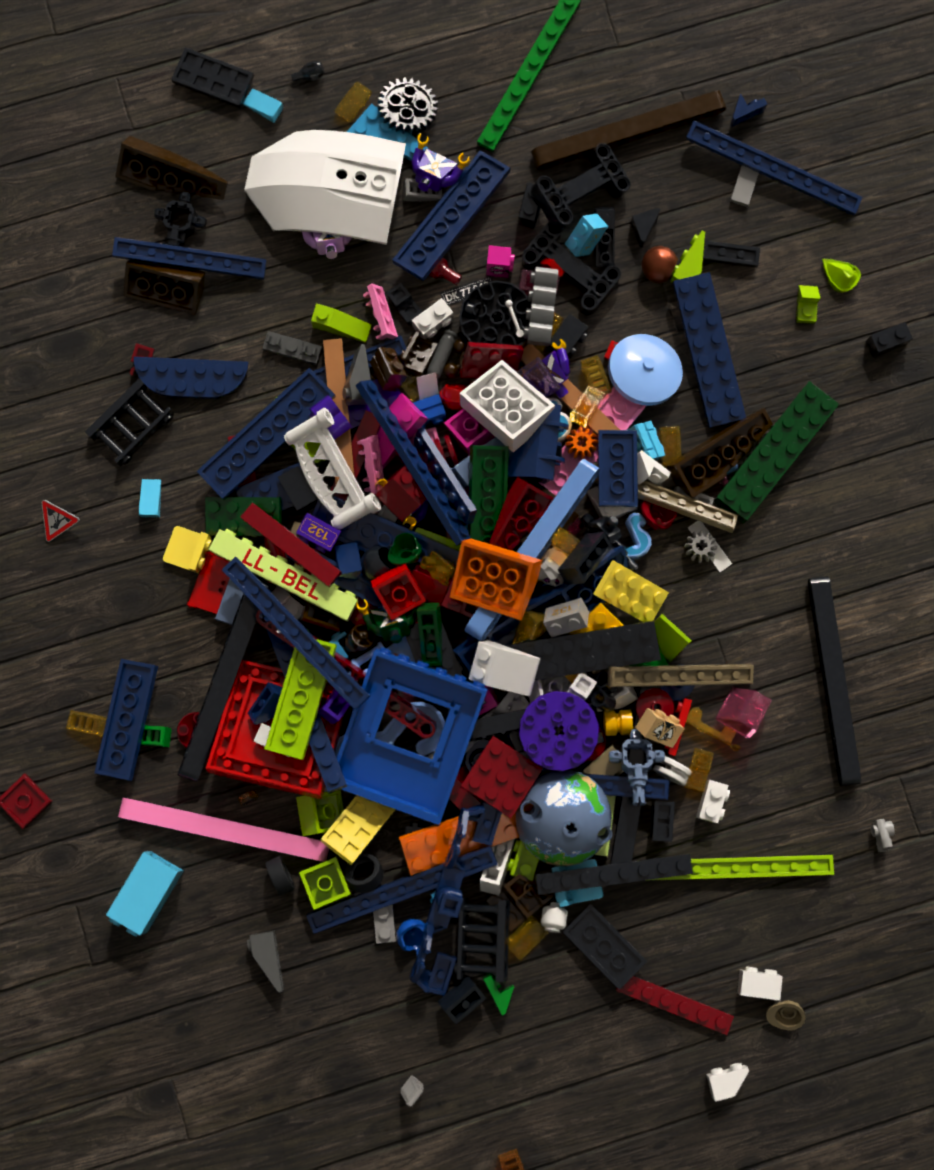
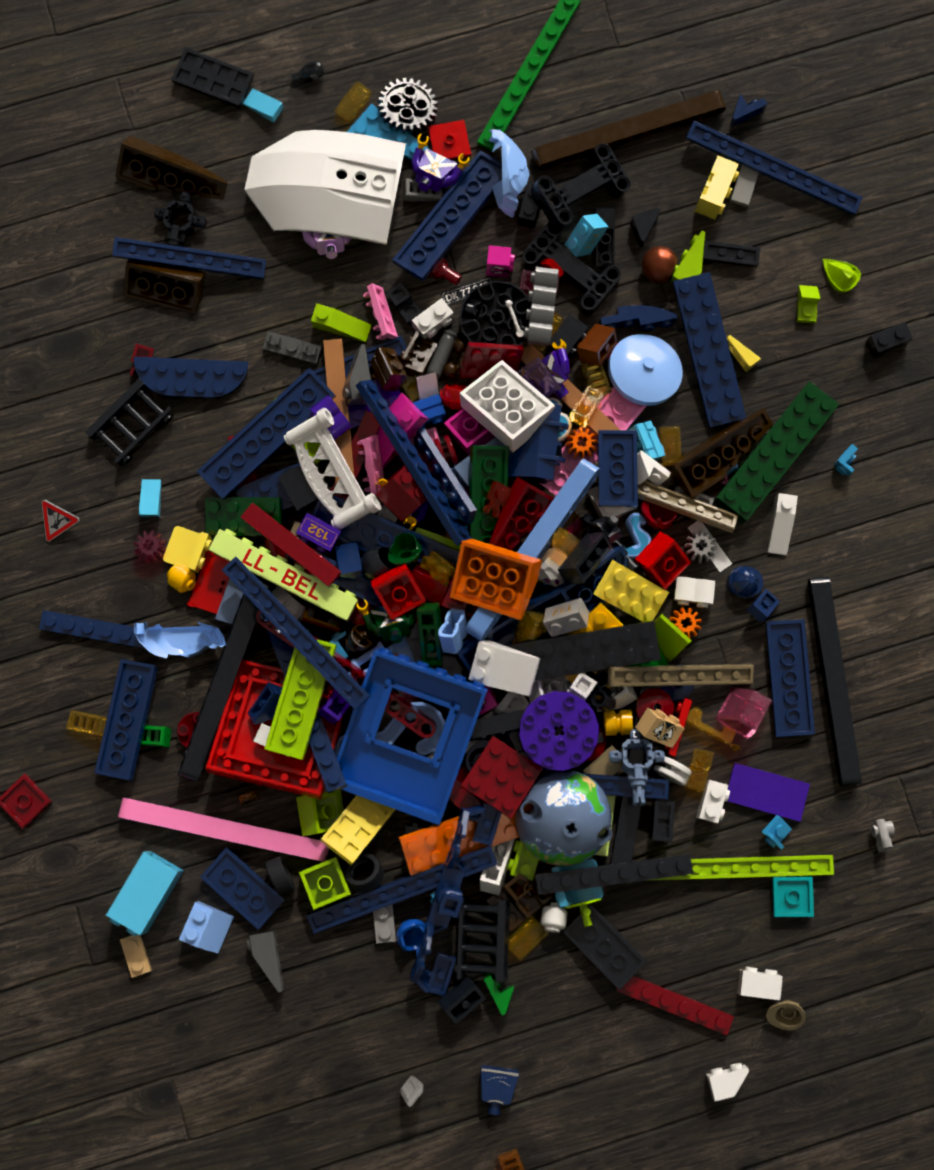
(89, 628): none -> dark blue plate
(135, 955): none -> tan plate
(156, 547): none -> clear pink gear
(178, 640): none -> light blue animal
(181, 578): none -> yellow head
(206, 927): none -> light blue slope
(242, 888): none -> dark blue plate
(450, 139): none -> red plate
(453, 631): none -> light blue brick
(497, 1086): none -> dark blue torso
(498, 497): none -> clear red plate
(514, 173): none -> light blue animal
(585, 912): none -> lime shield
(597, 344): none -> reddish brown brick
(645, 317): none -> dark blue slope
(662, 560): none -> red brick
(680, 617): none -> orange gear
(694, 591): none -> white brick
(717, 188): none -> light yellow wedge
(742, 354): none -> light yellow slope
(744, 582): none -> dark blue piece
(763, 606): none -> dark blue slope
(767, 792): none -> dark purple tile
(776, 832): none -> dark azure bracket
(782, 523): none -> white slope
(789, 678): none -> dark blue plate
(792, 896): none -> teal plate
(848, 456): none -> dark azure bracket

